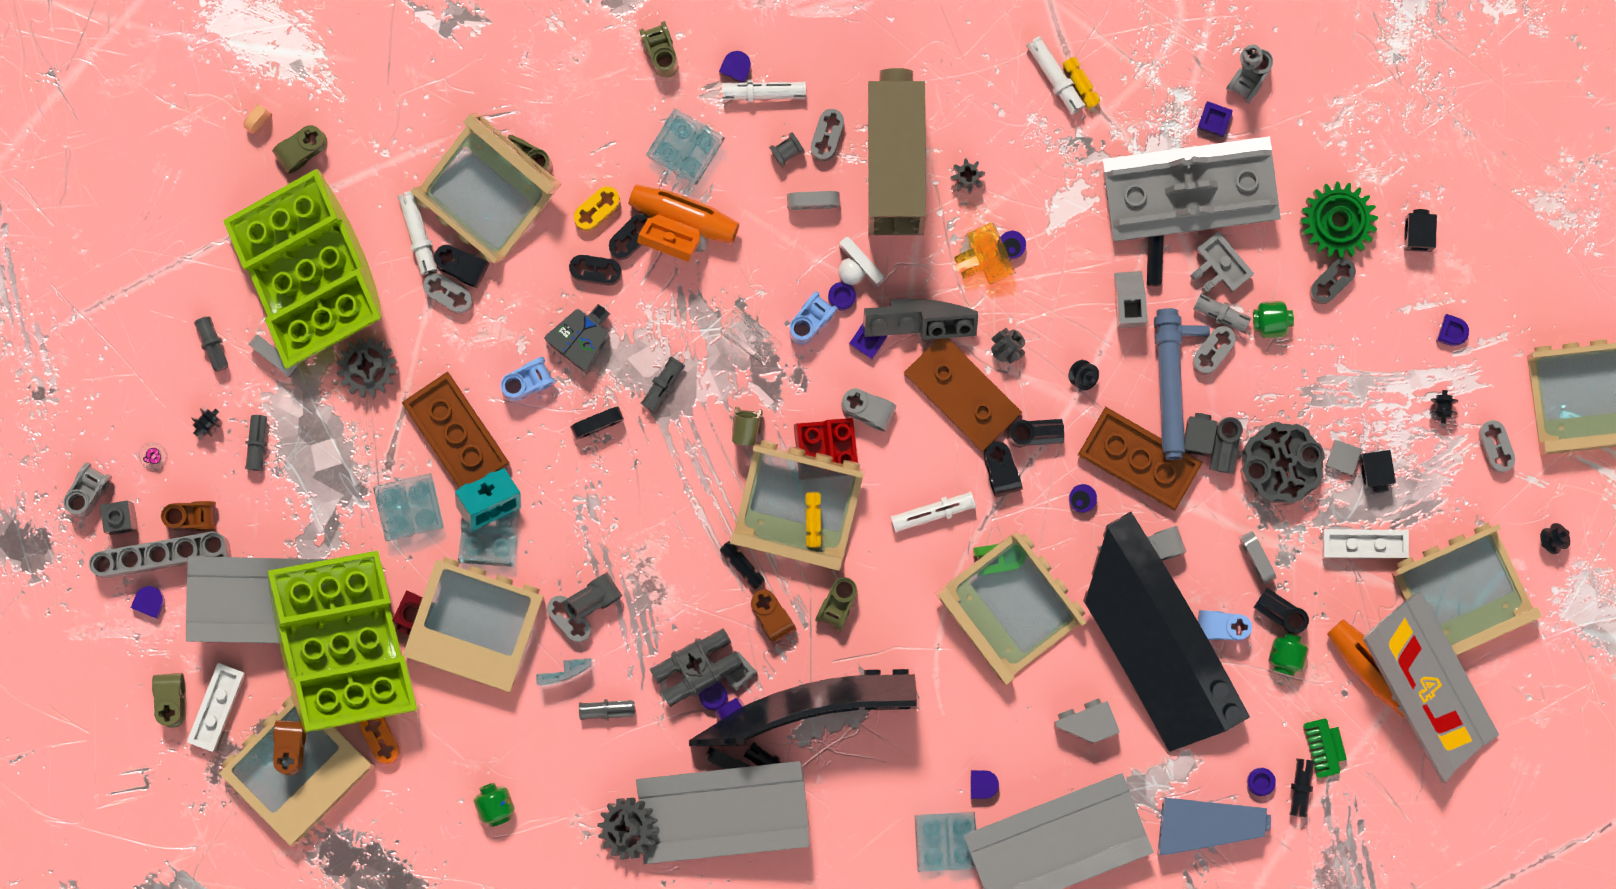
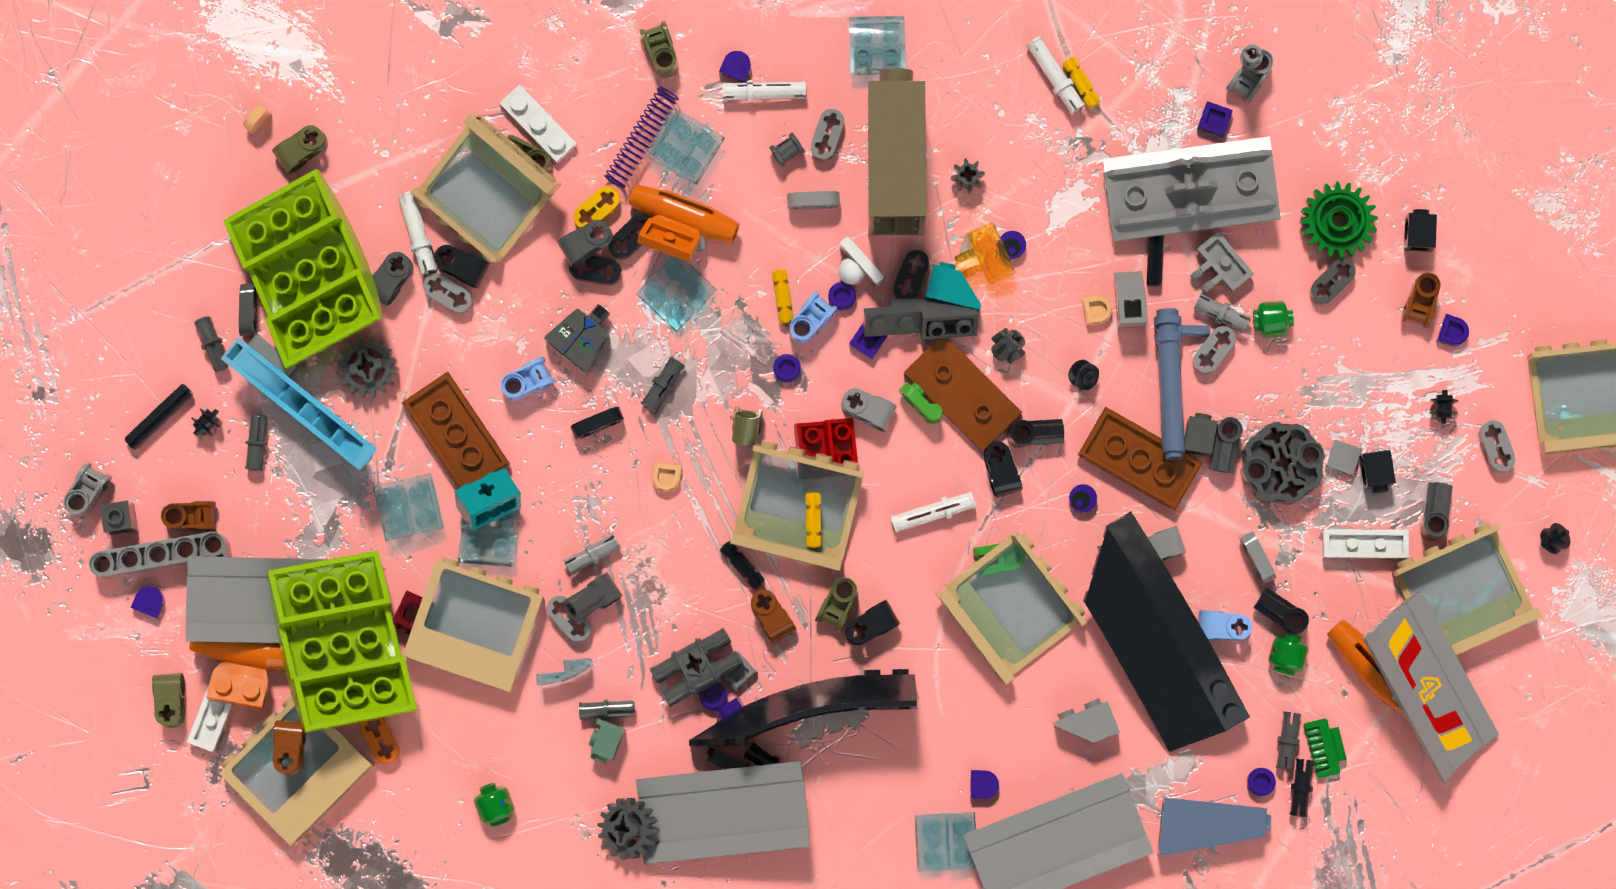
(153, 456): clear tile -> none
(158, 416): none -> black axle
(241, 672): none -> orange plate
(247, 310): none -> dark grey beam
(299, 403): none -> medium azure arch
(389, 279): none -> dark grey piece
(538, 124): none -> white plate
(581, 245): none -> dark grey piece
(592, 554): none -> light grey pin
(605, 741): none -> sand green brick
(637, 133): none -> dark purple piece
(666, 476): none -> light nougat tile
(676, 292): none -> clear light blue slope
(782, 296): none -> yellow axle
(787, 368): none -> dark purple tile
(876, 44): none -> clear light blue slope
(876, 622): none -> black piece
(904, 273): none -> black beam
(915, 397): none -> bright green plate
(950, 286): none -> teal slope
(1096, 310): none -> light nougat tile
(1288, 740): none -> dark grey pin
(1421, 302): none -> dark orange piece
(1436, 508): none -> dark grey piece

